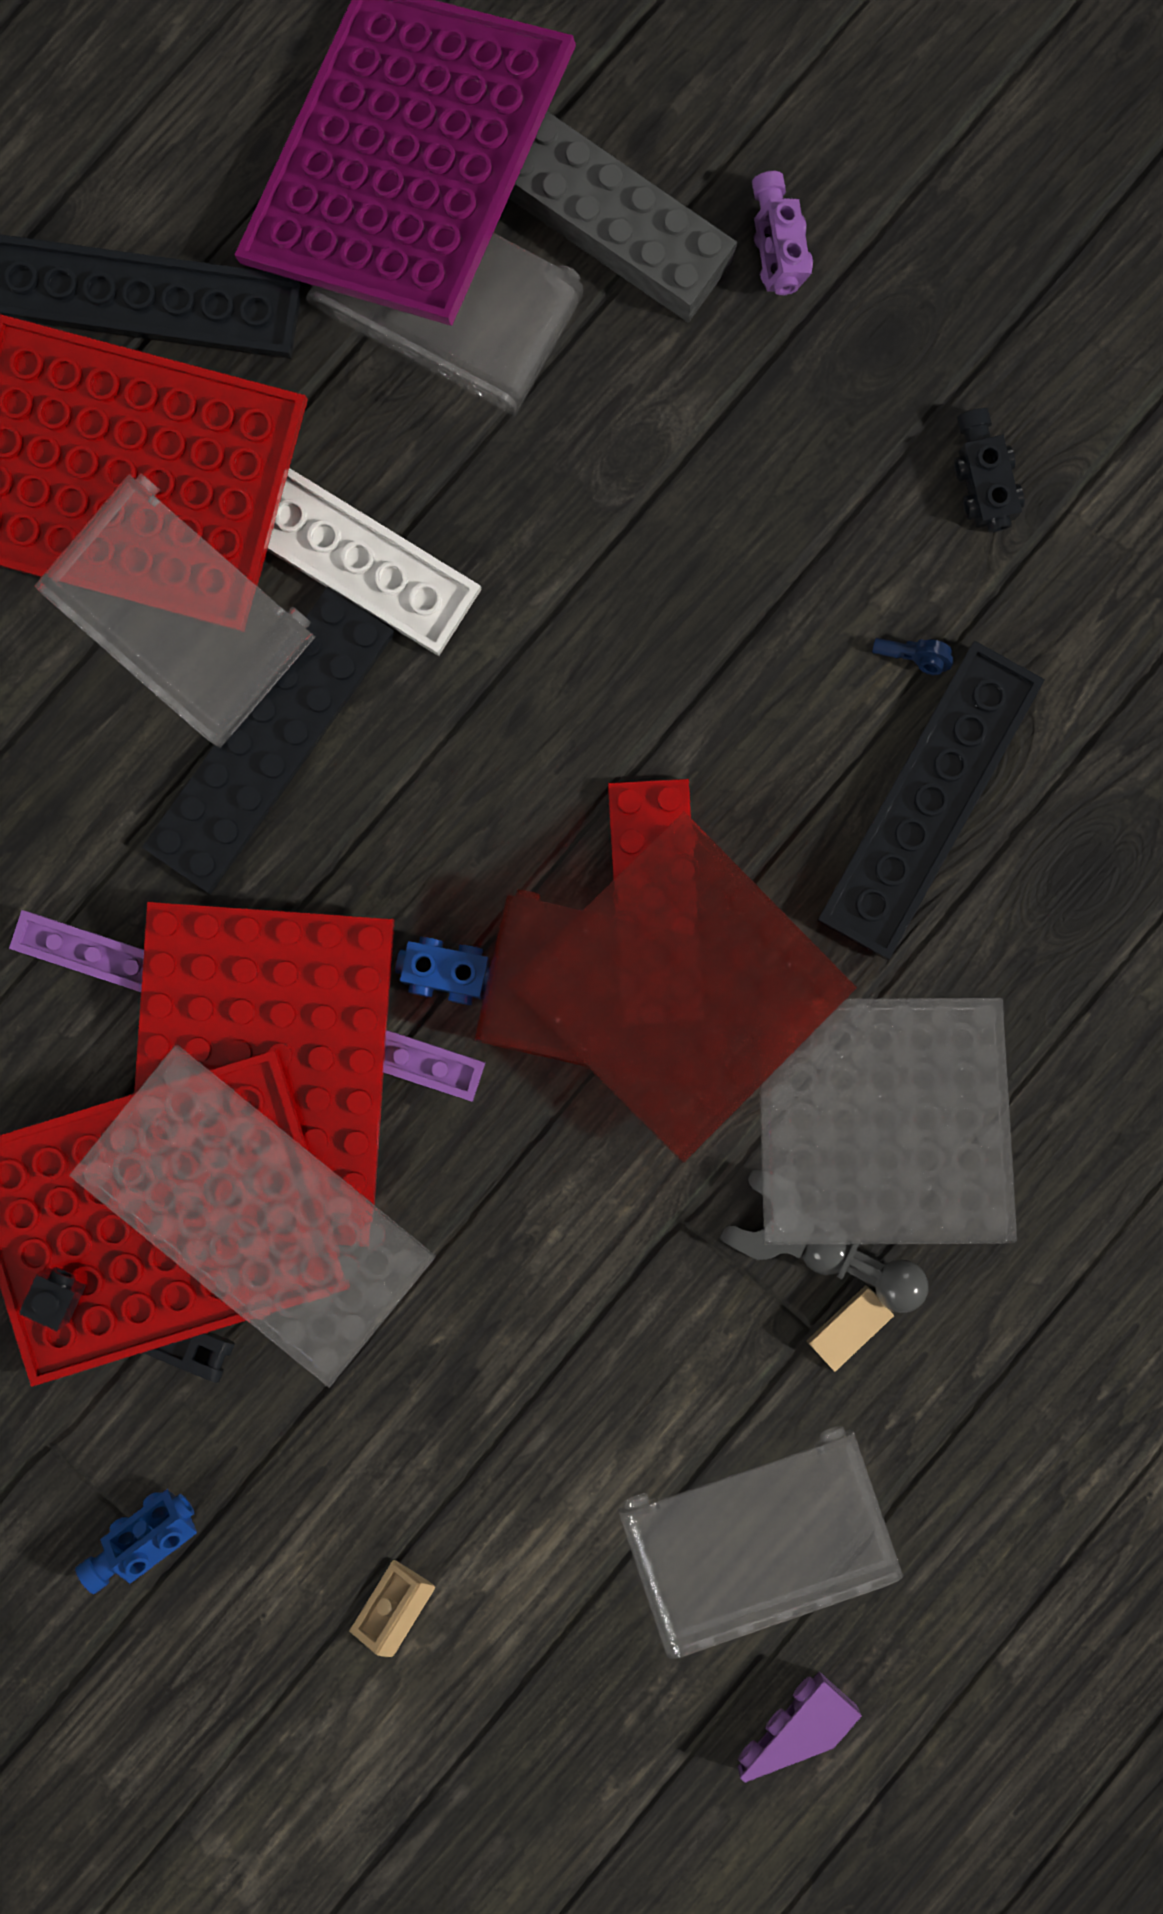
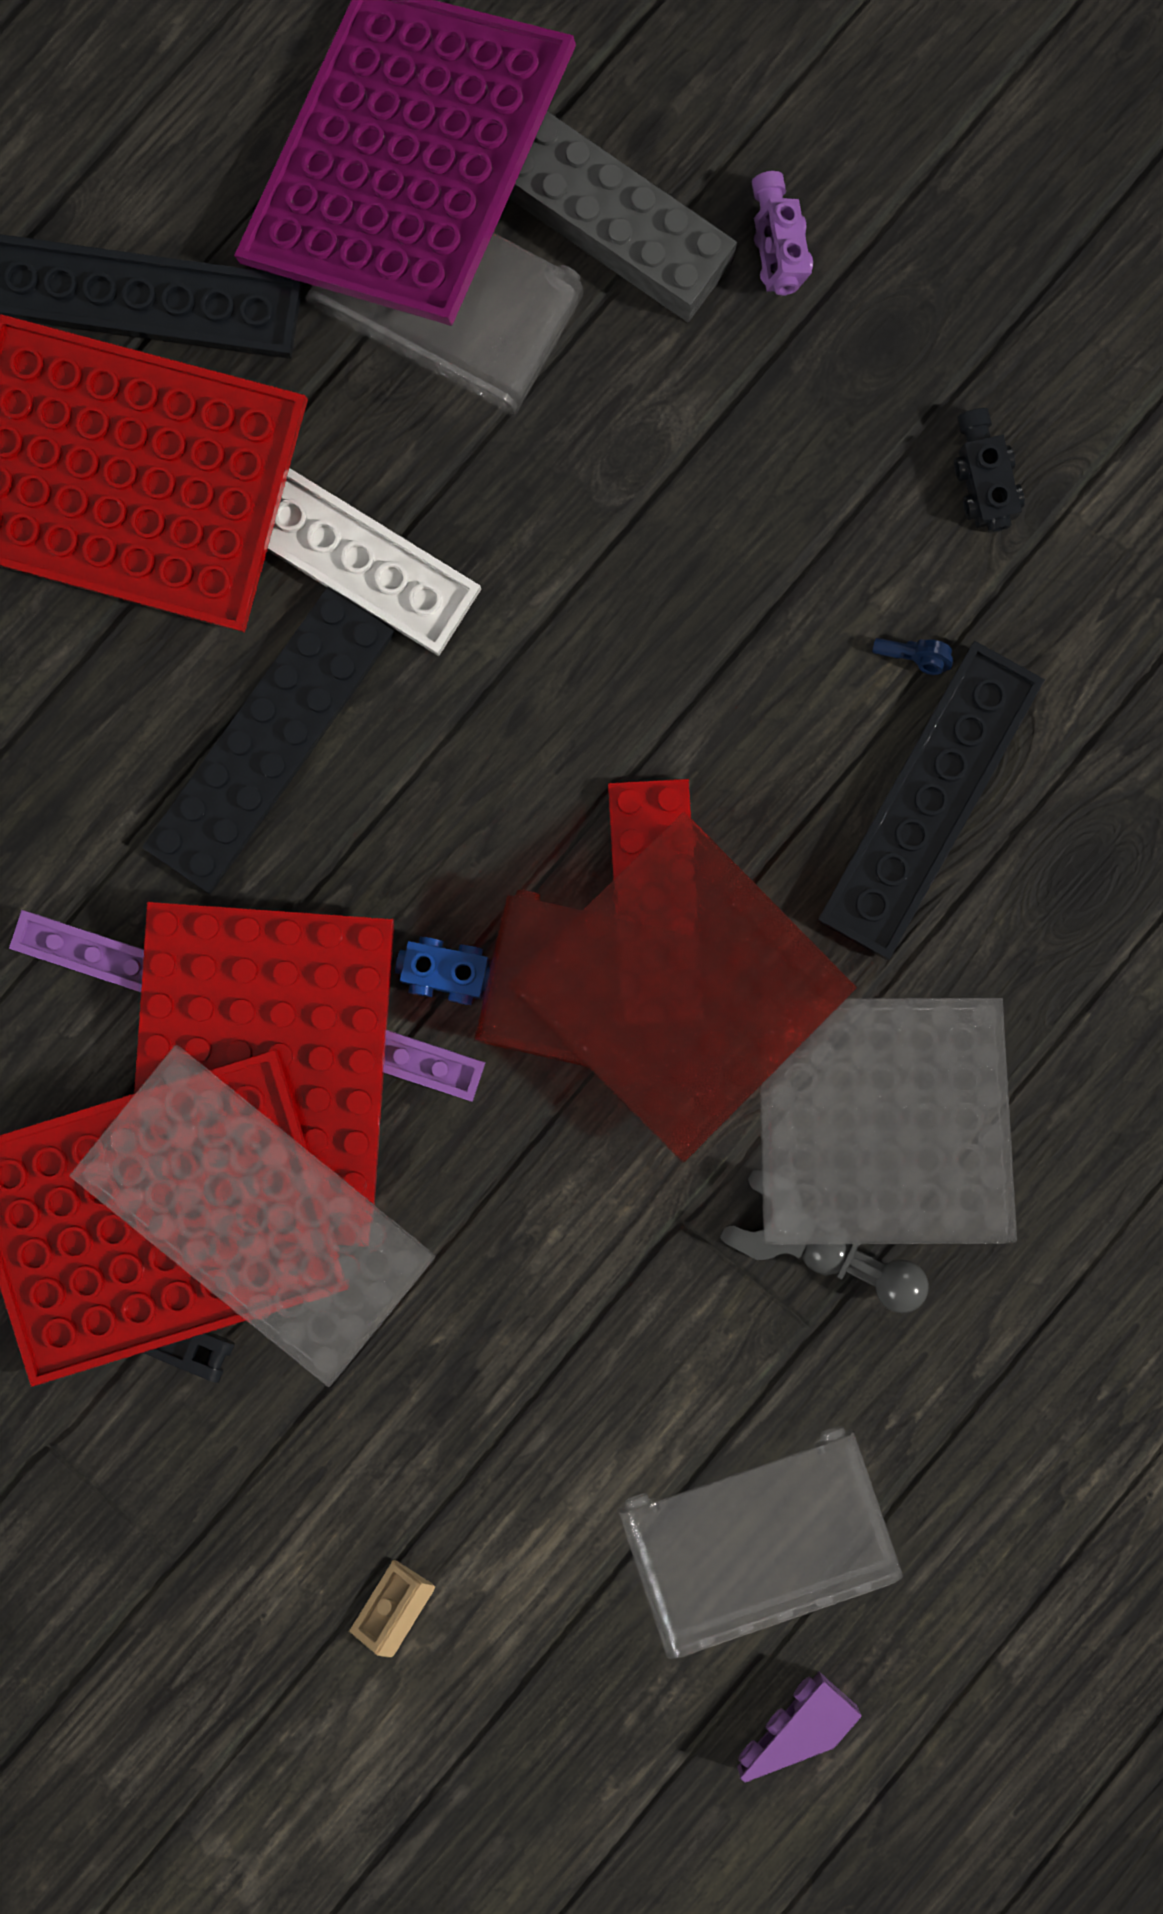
(52, 1298): black brick -> none
(139, 1541): blue brick -> none
(174, 611): clear windscreen -> none
(850, 1328): tan slope -> none

